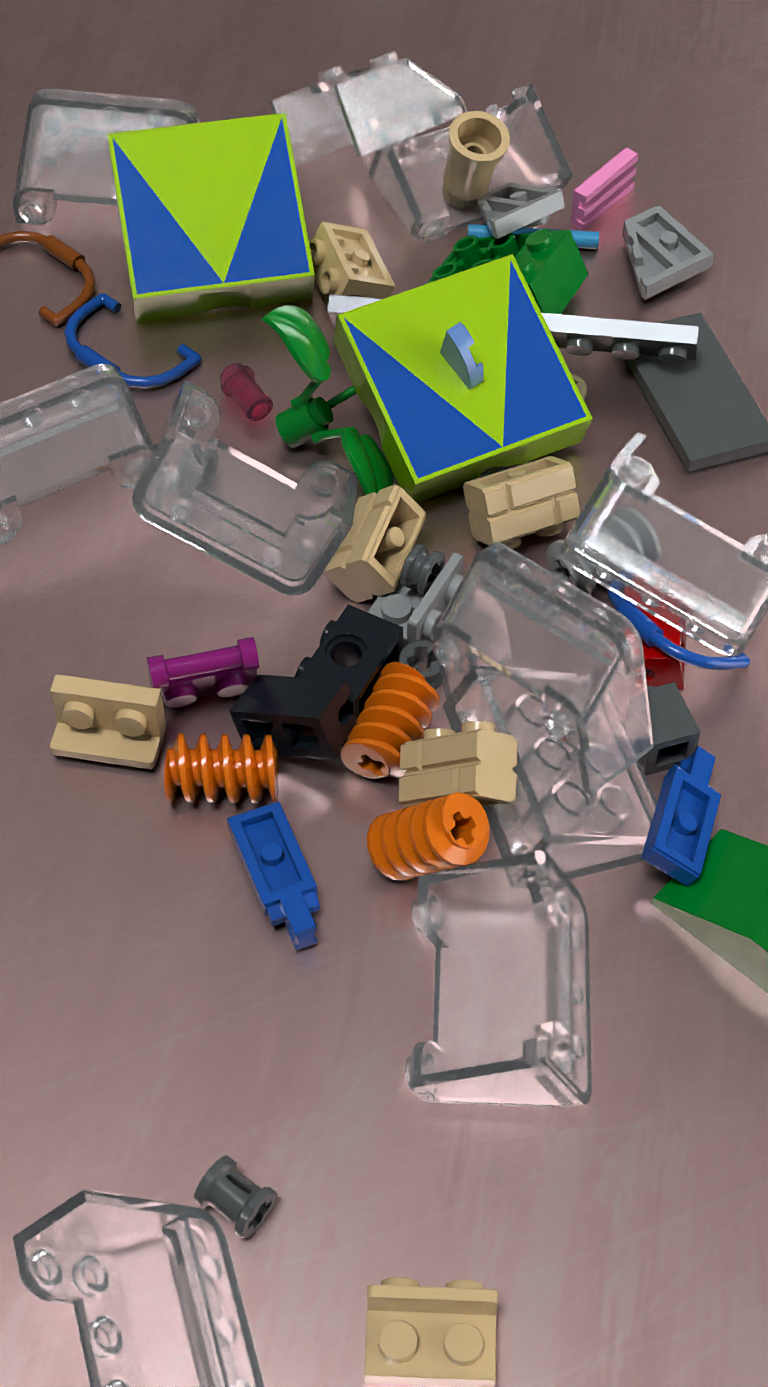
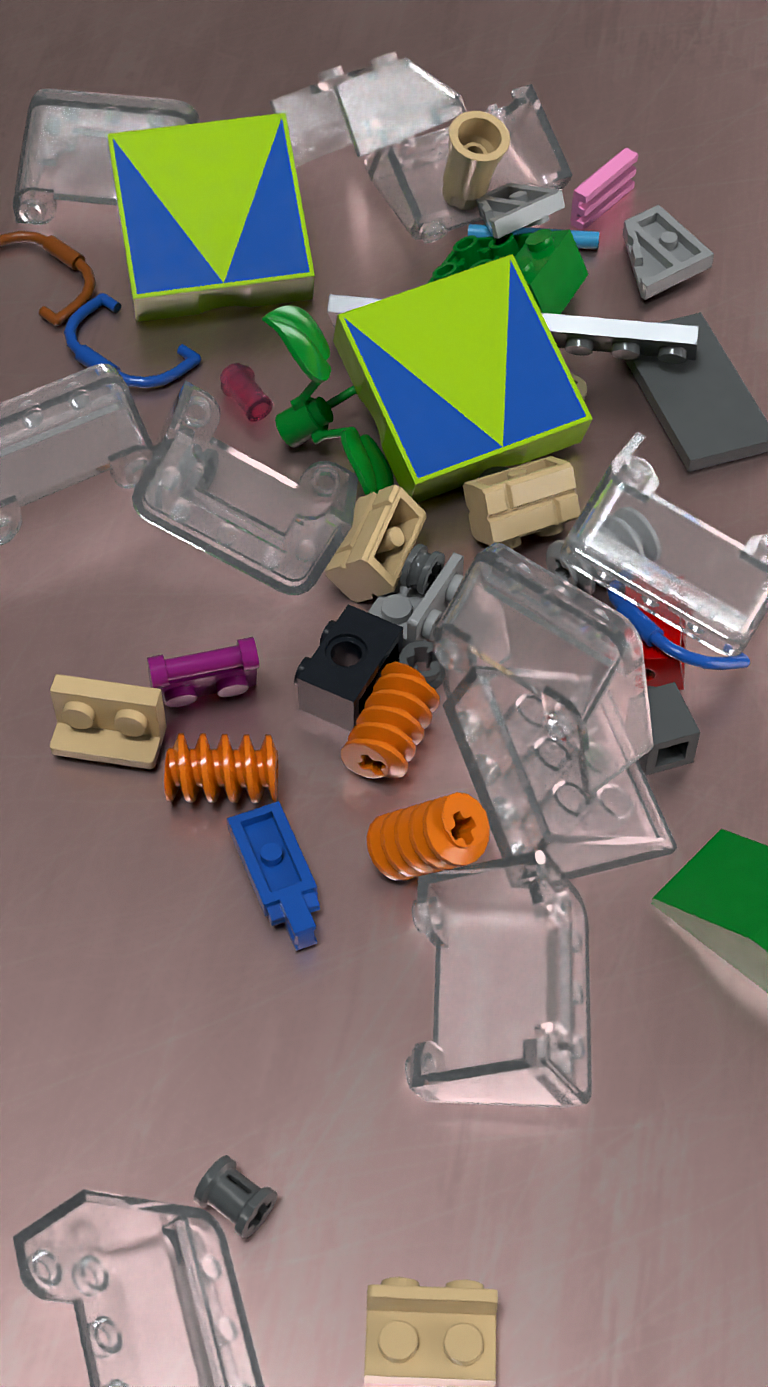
(296, 713): black hinge -> none
(348, 263): tan bracket -> none
(459, 357): medium blue tile -> none
(463, 762): tan brick -> none
(683, 818): blue hinge -> none

